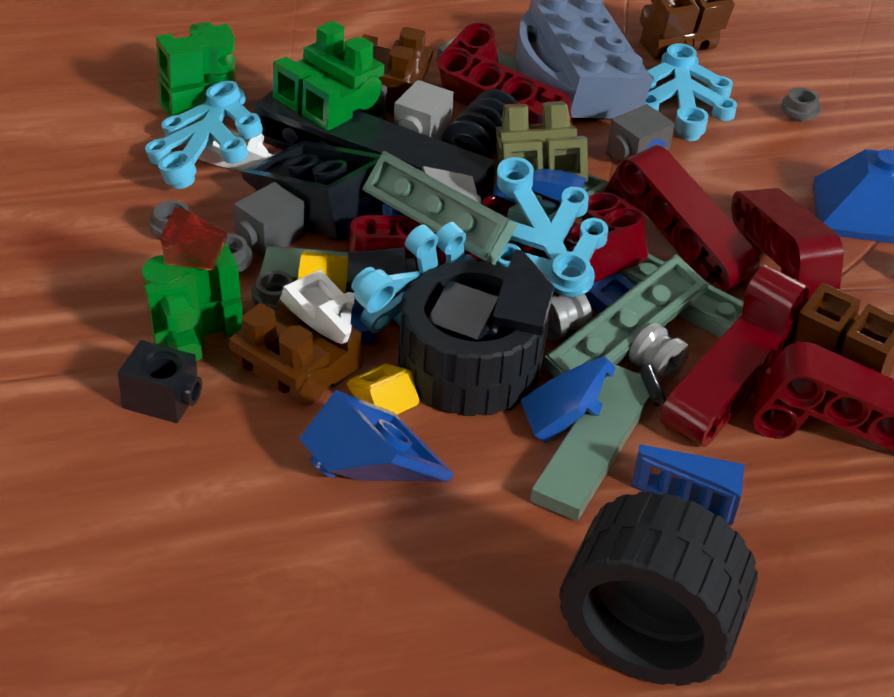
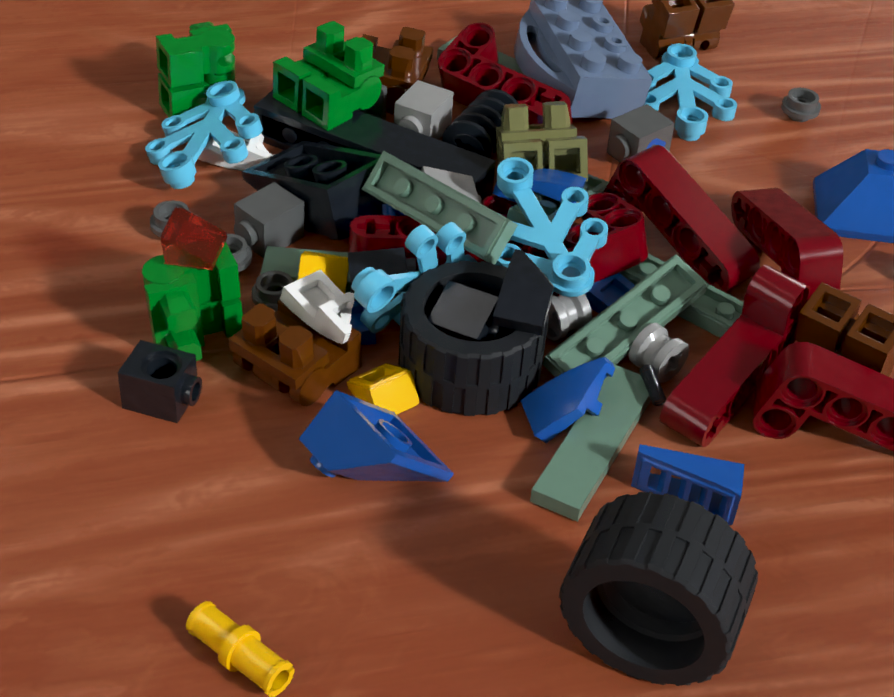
(240, 648): none -> yellow pin

